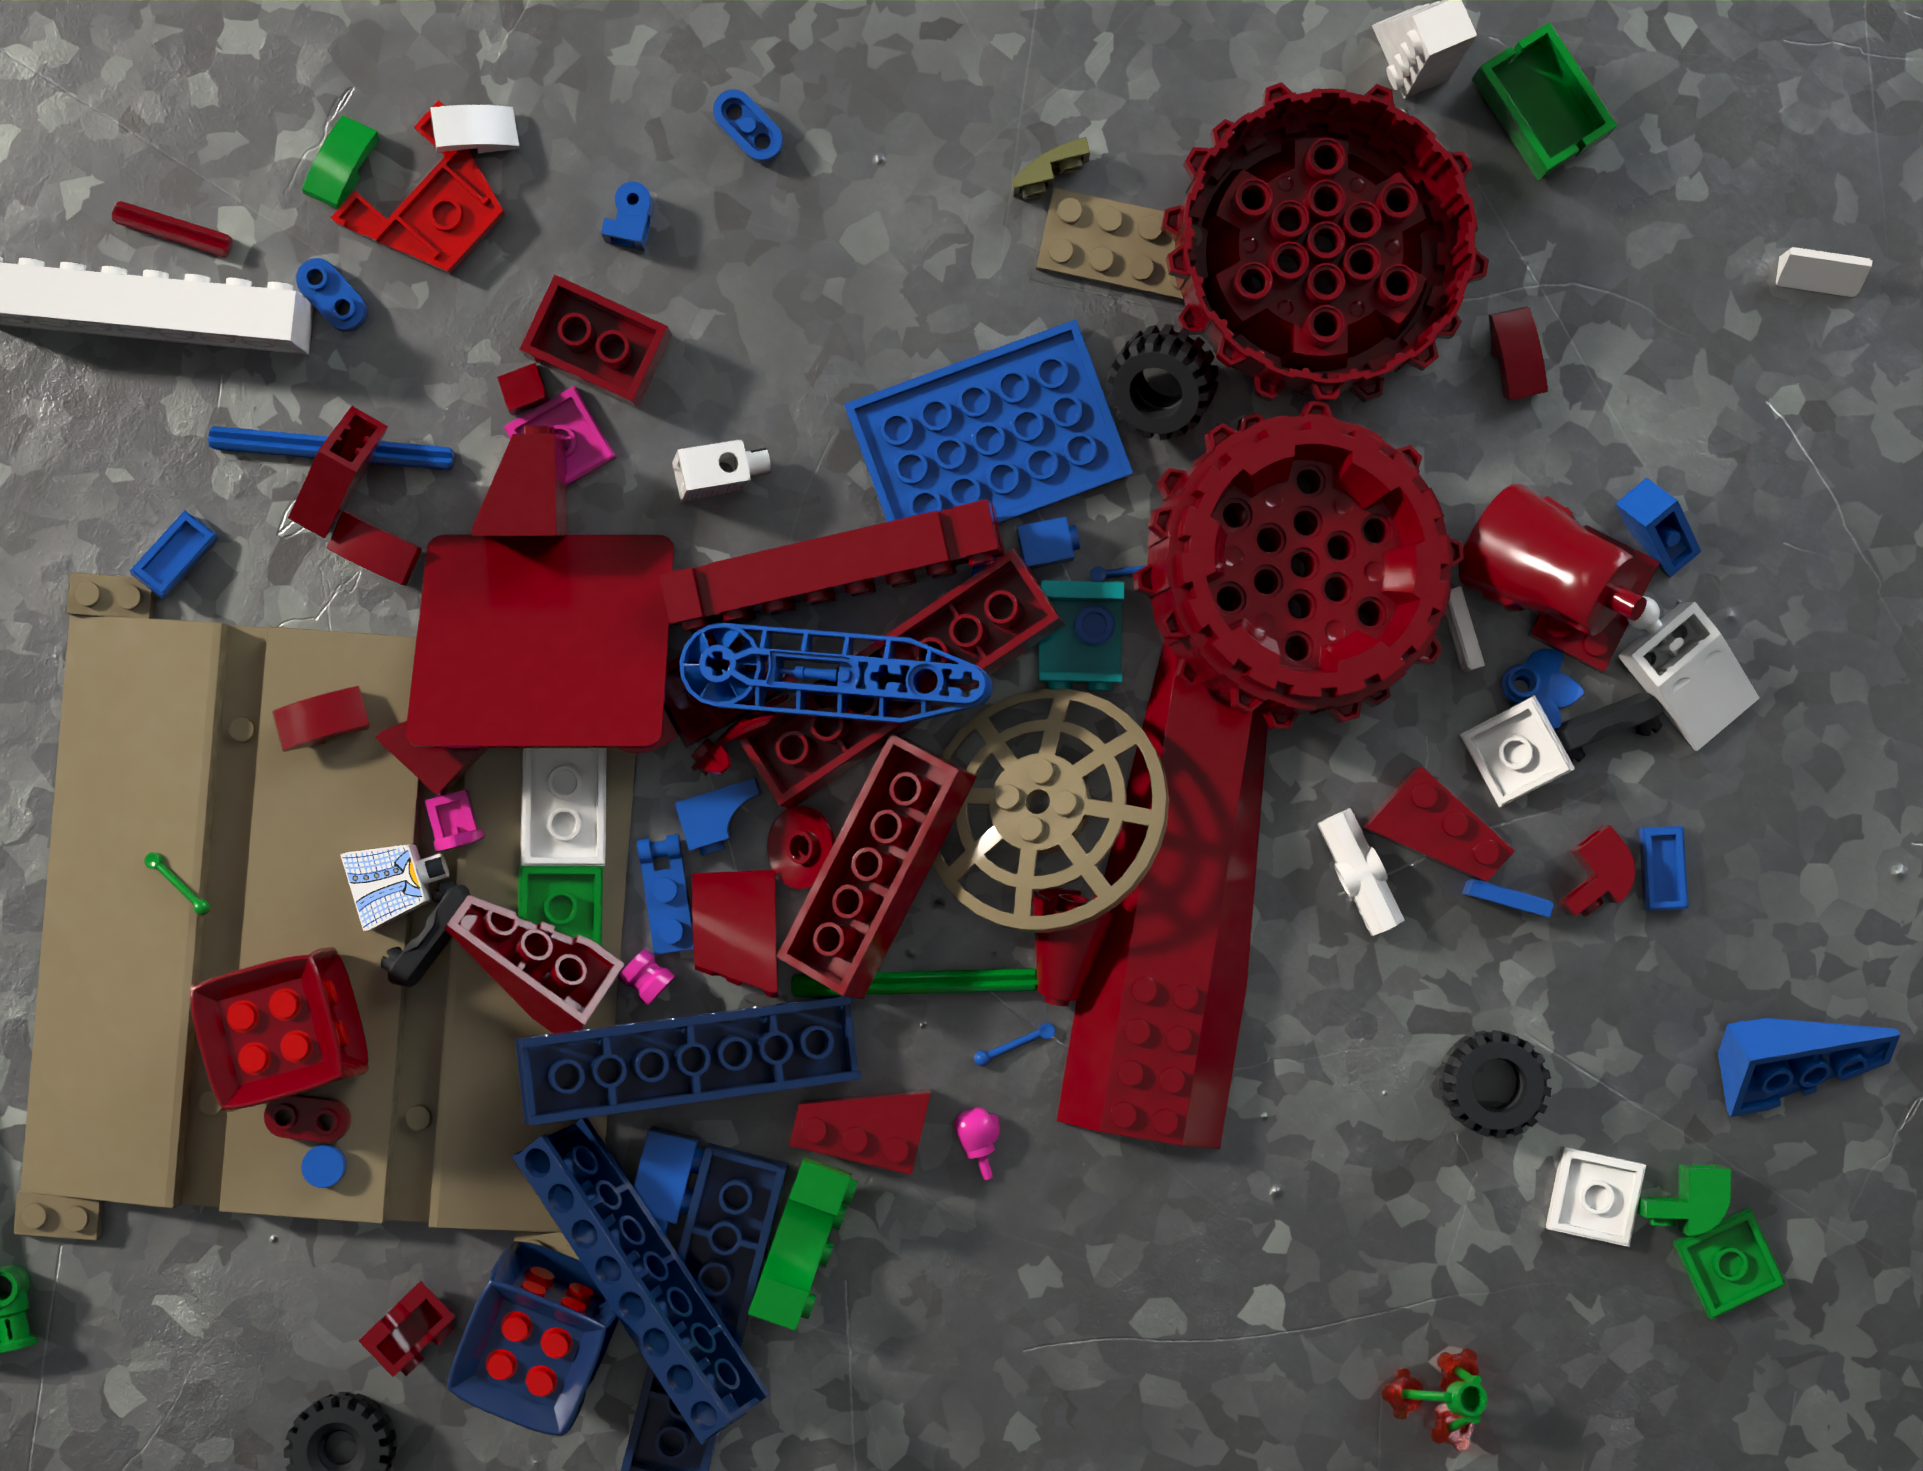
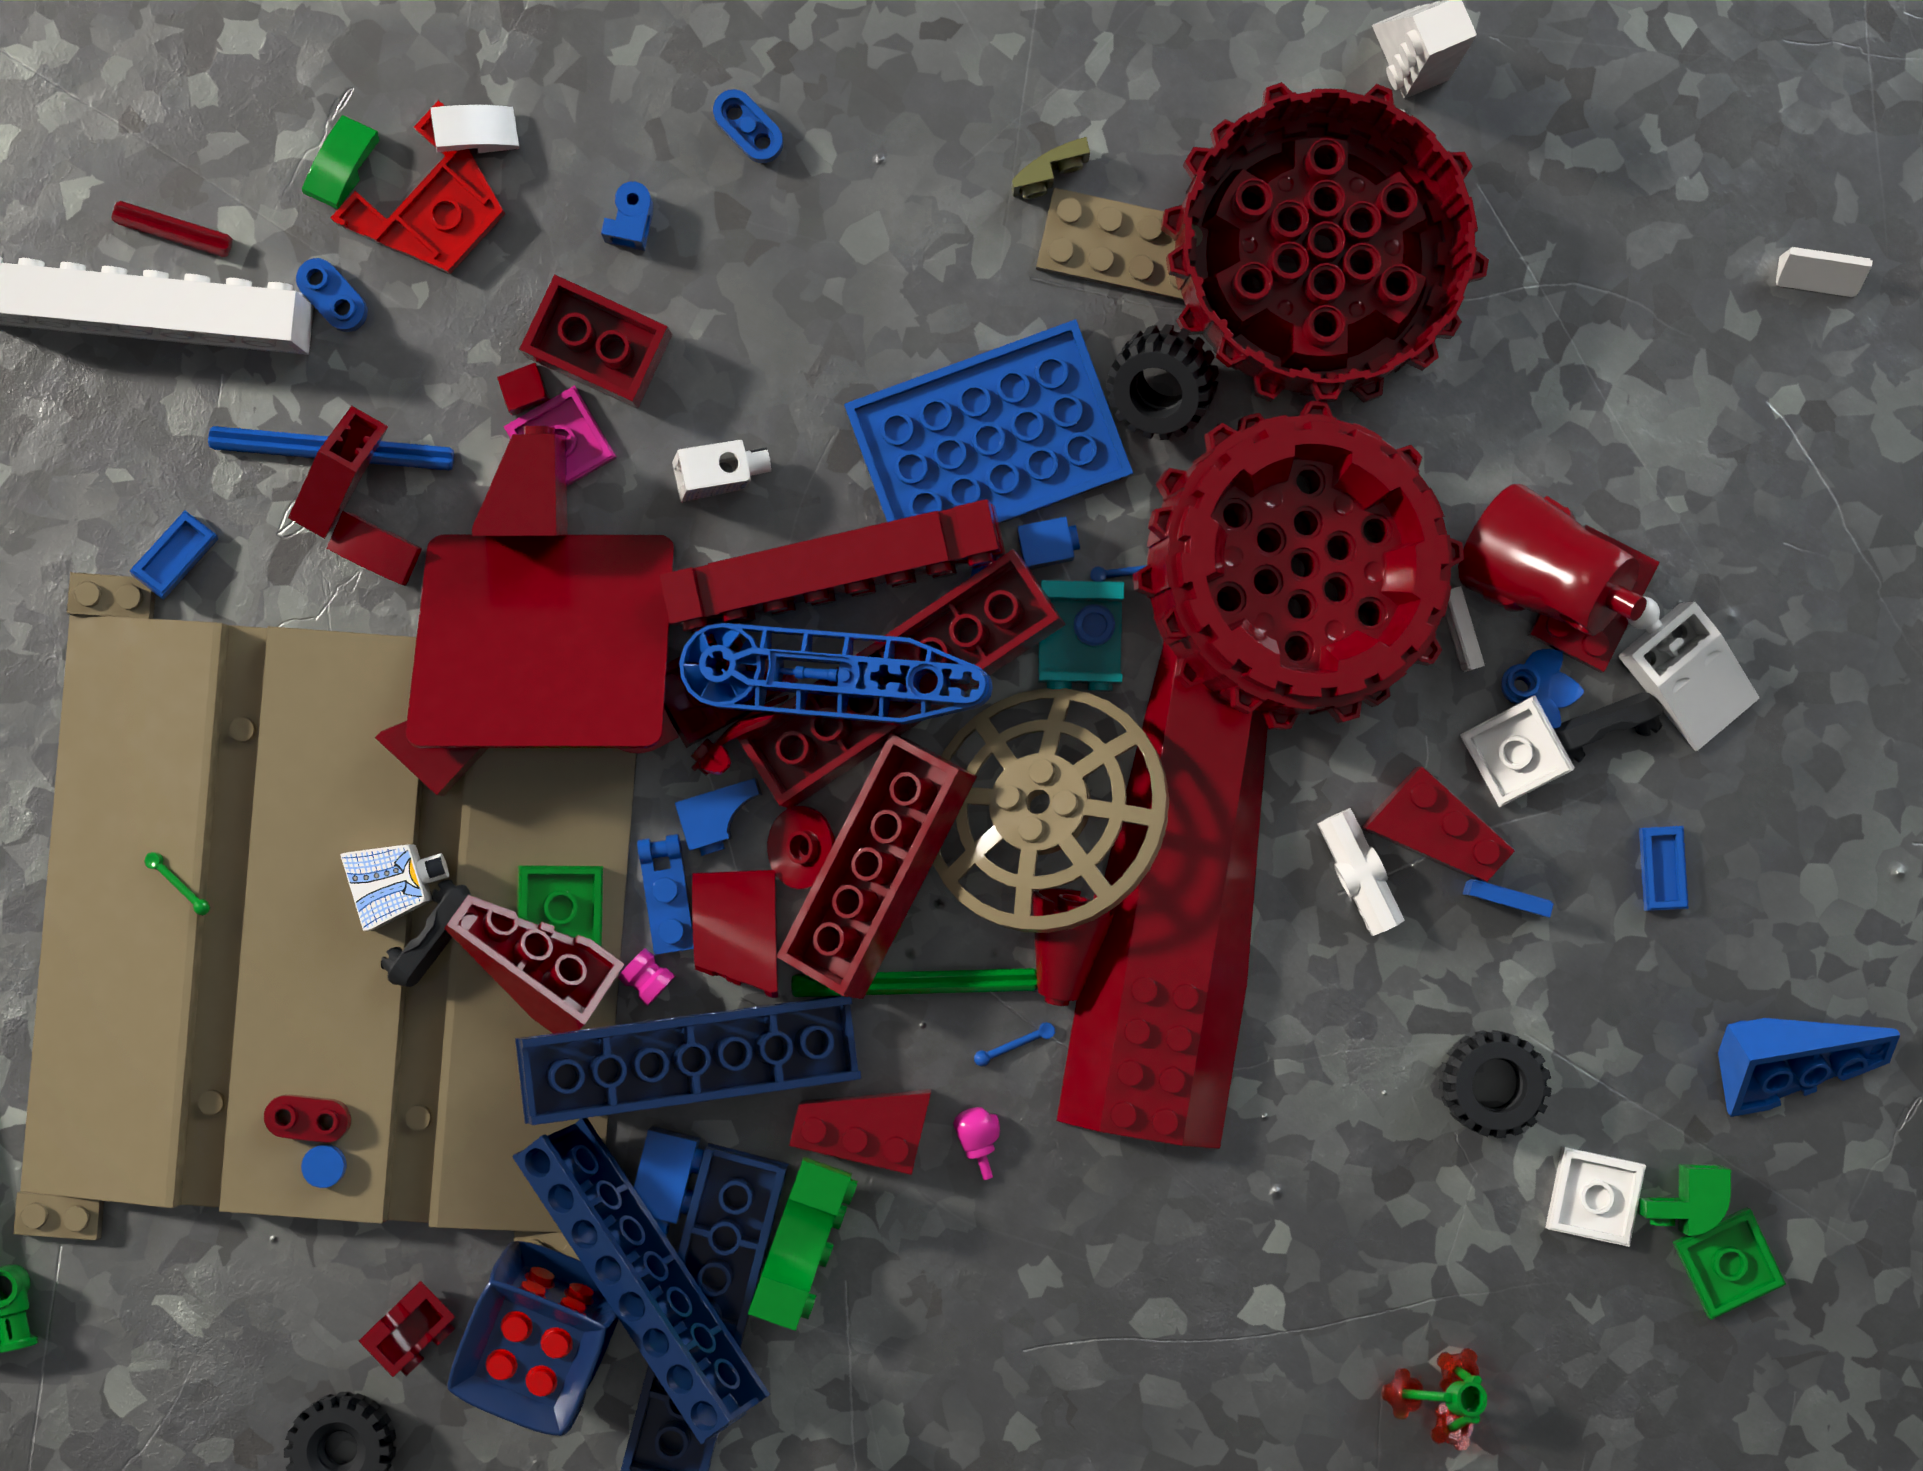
(278, 1029): dark red piece -> none
(319, 718): dark red slope -> none
(453, 821): dark pink tile -> none
(563, 807): white tile -> none
(1520, 353): dark red slope -> none
(1544, 101): green piece -> none
(1610, 872): dark red brick -> none
(1659, 526): blue slope -> none

